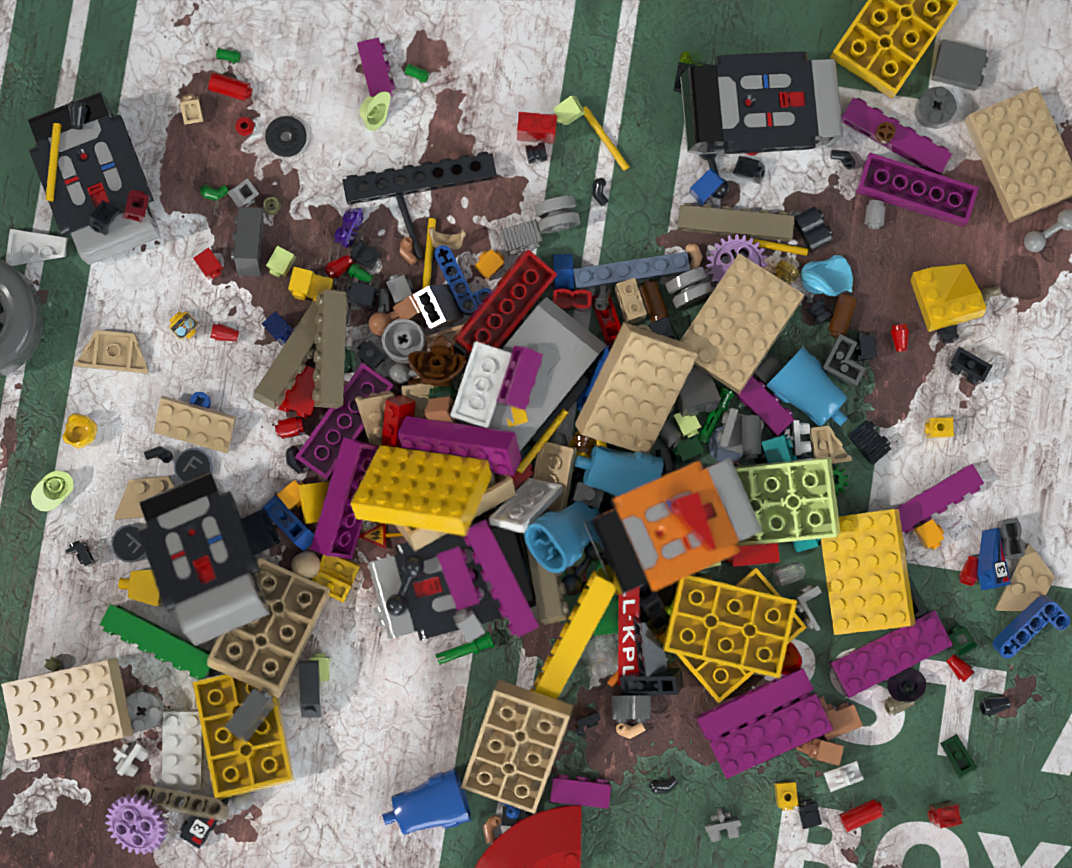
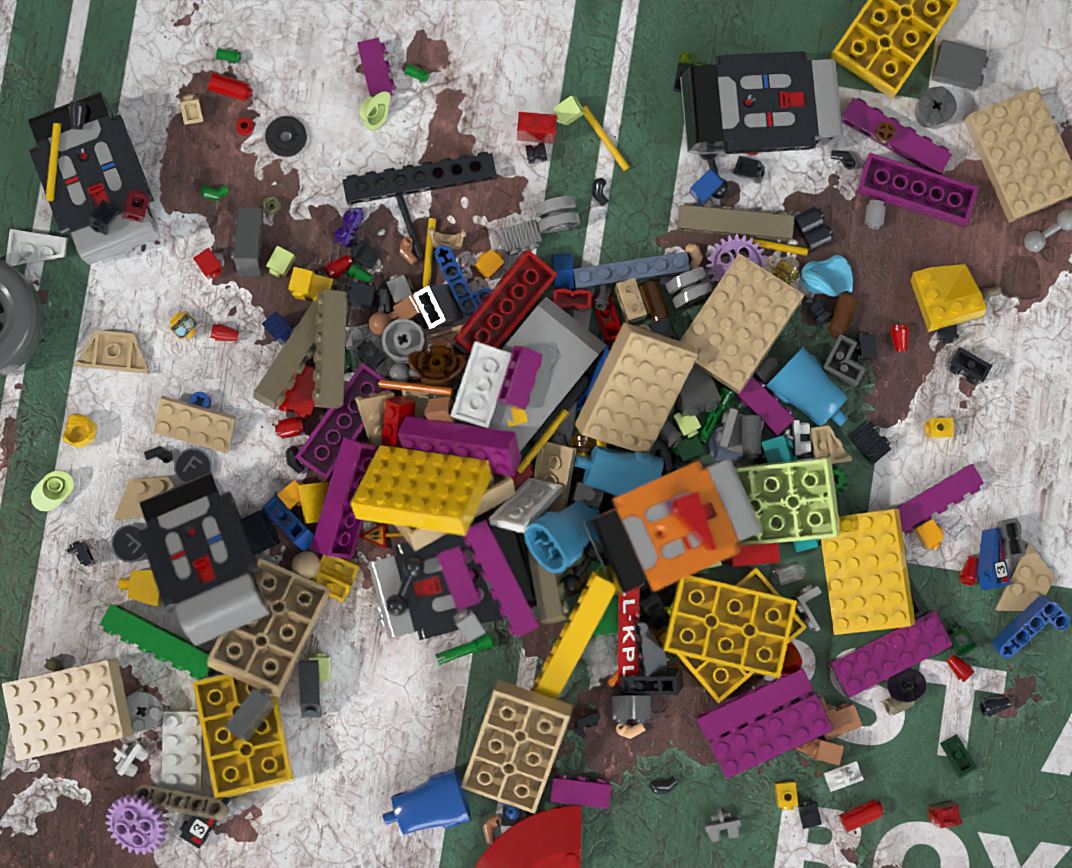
(243, 193): light grey brick -> none
(416, 387): none -> orange bar

